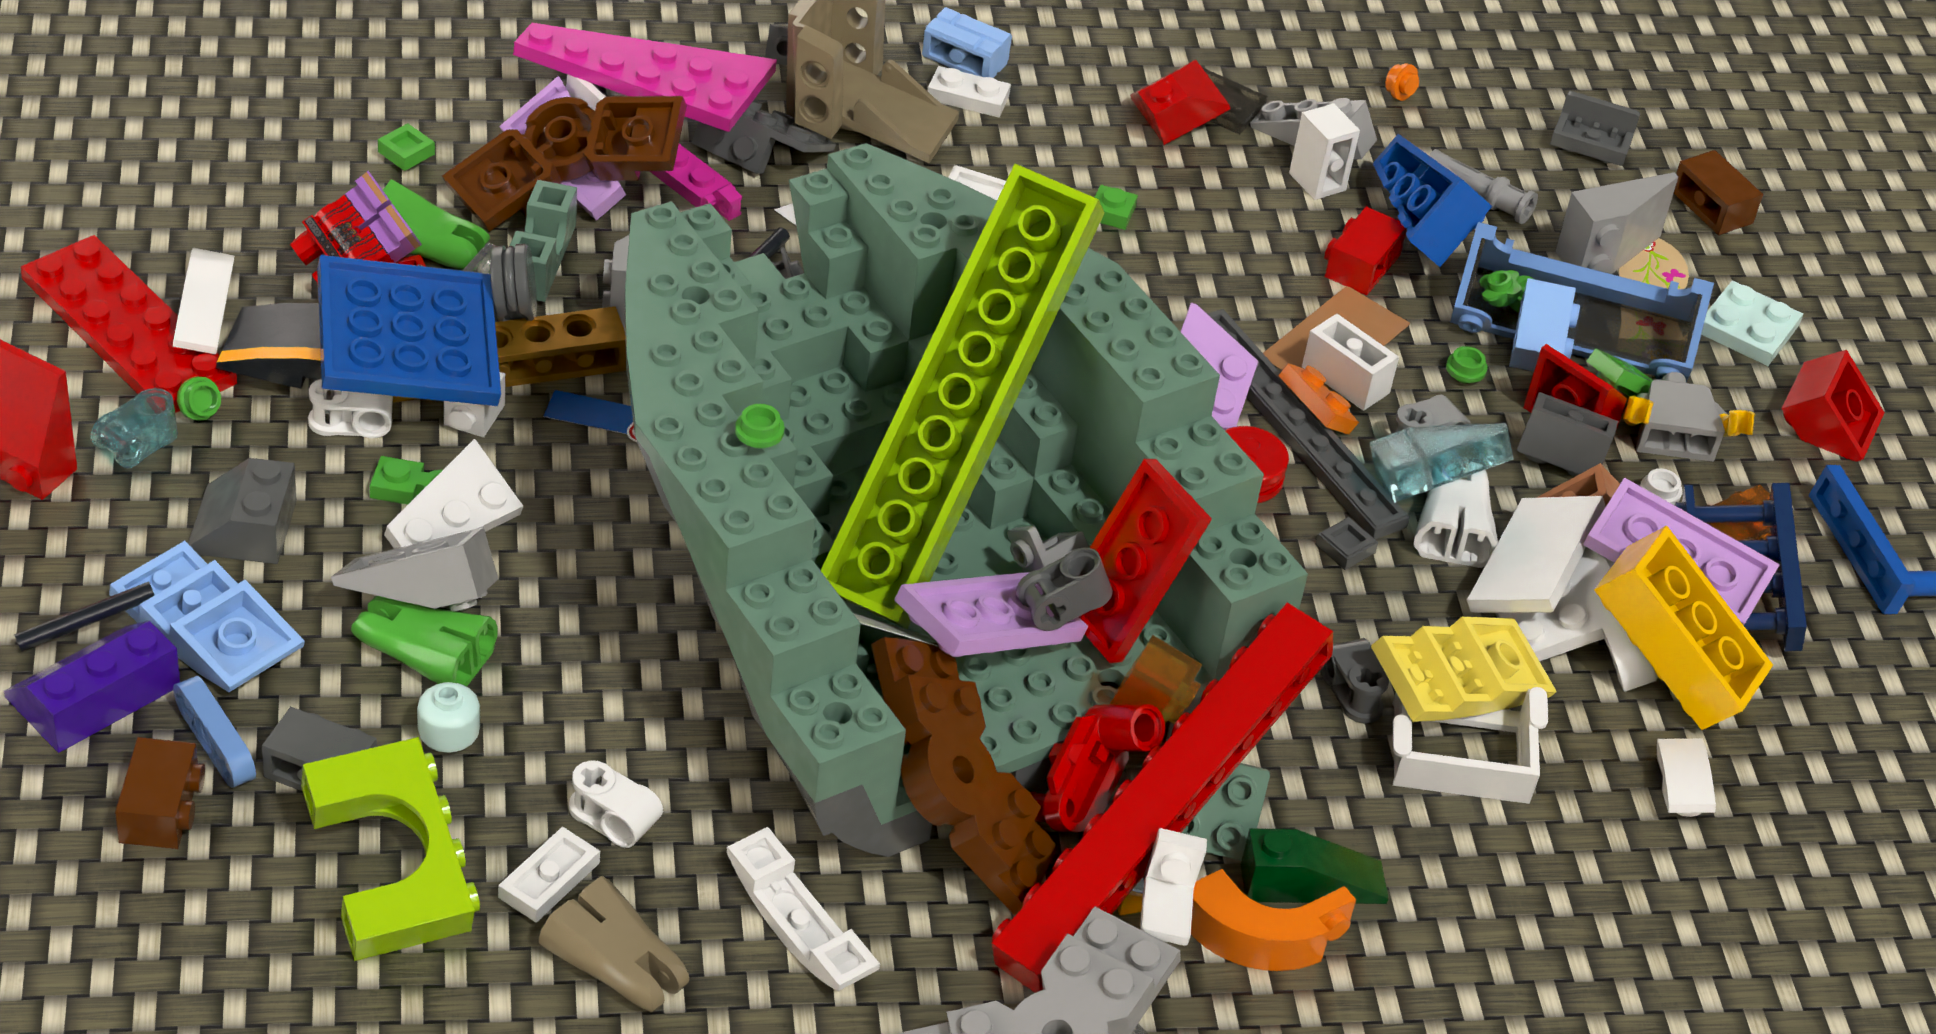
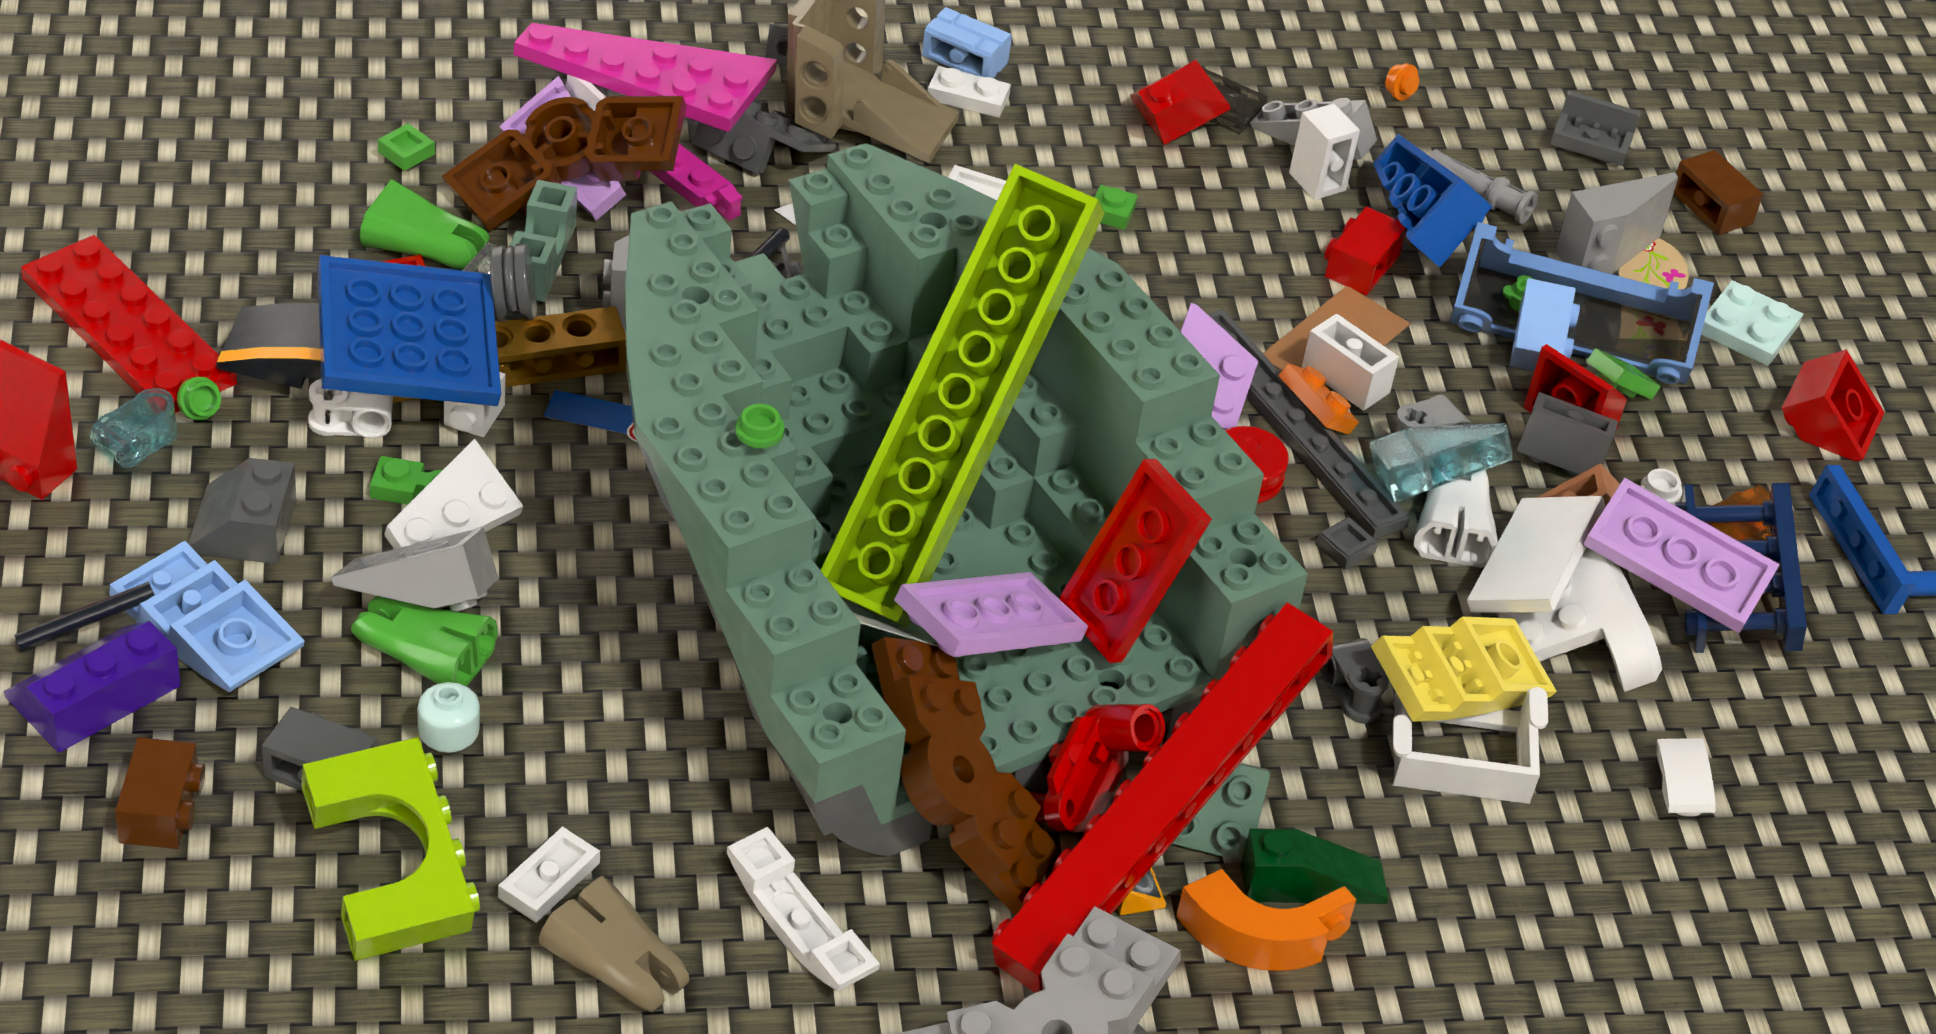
(203, 301): white slope -> none
(214, 731): medium blue beam -> none
(357, 226): hips -> none
(616, 807): white piece -> none
(1034, 554): light grey bracket -> none
(1069, 589): dark grey piece -> none
(1160, 678): clear orange brick -> none
(1170, 885): white bracket -> none
(1467, 365): bright green plate -> none
(1501, 287): bright green plate -> none
(1683, 419): light grey torso -> none
(1684, 628): yellow brick -> none

